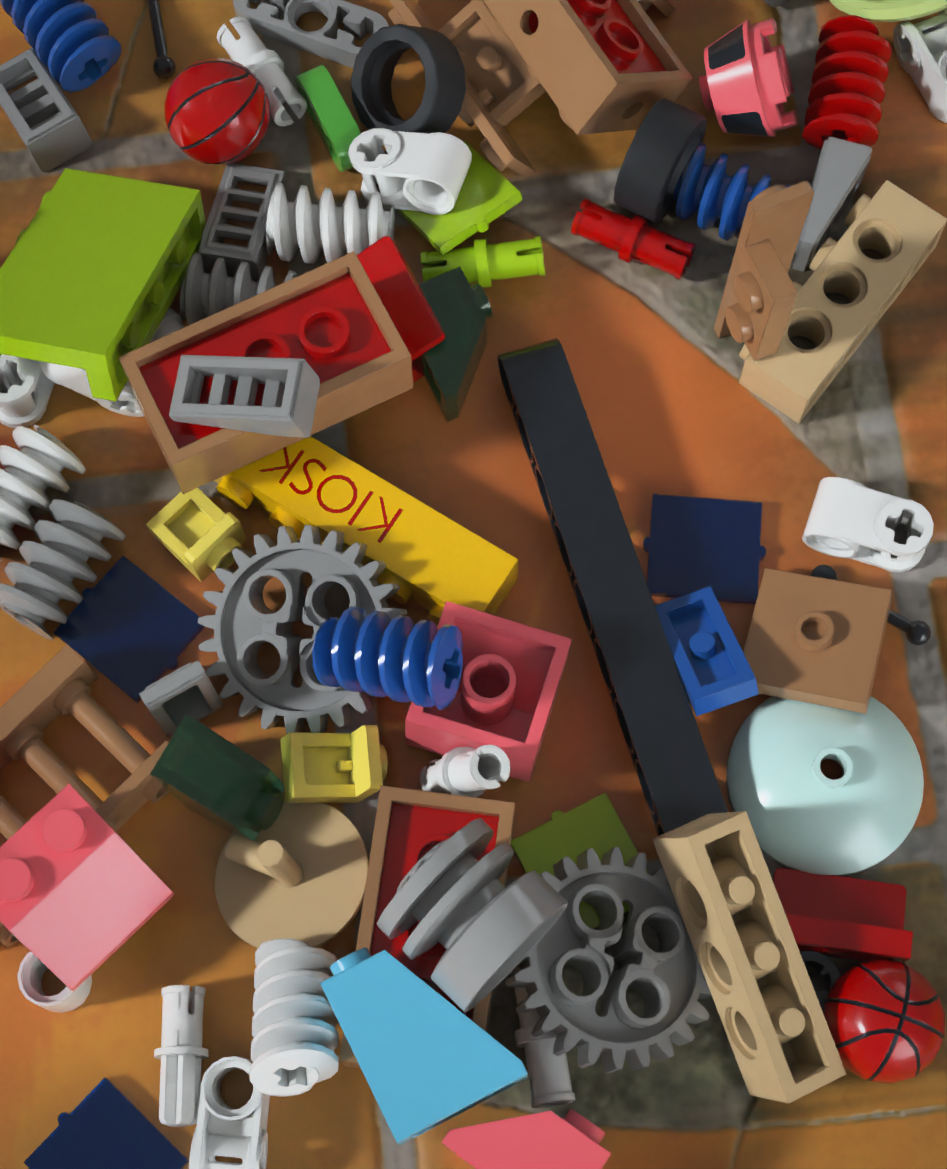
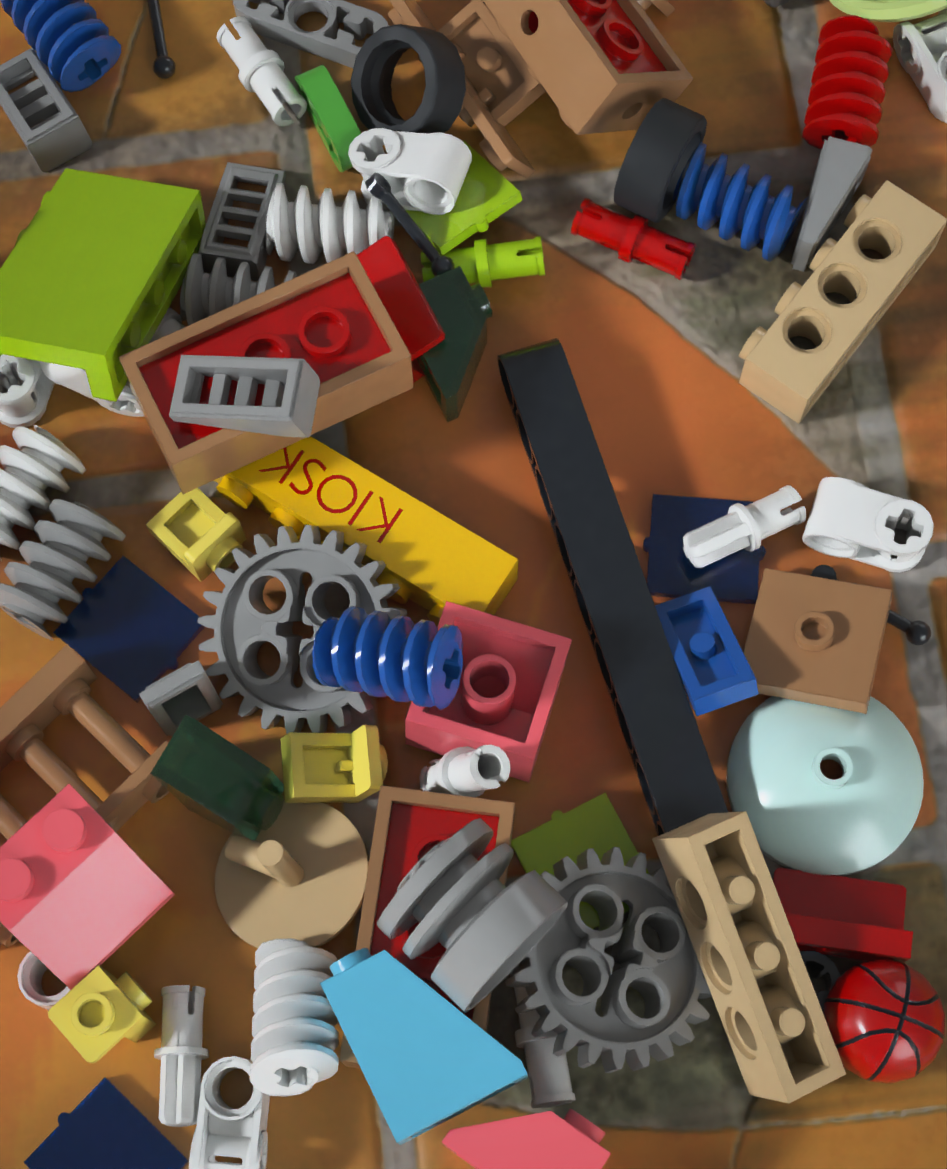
(102, 1013): none -> light yellow bracket
(217, 111): red piece -> none
(381, 189): none -> black hinge
(743, 527): none -> white axle
(748, 81): coral cone -> none
(758, 284): medium nougat bracket -> none

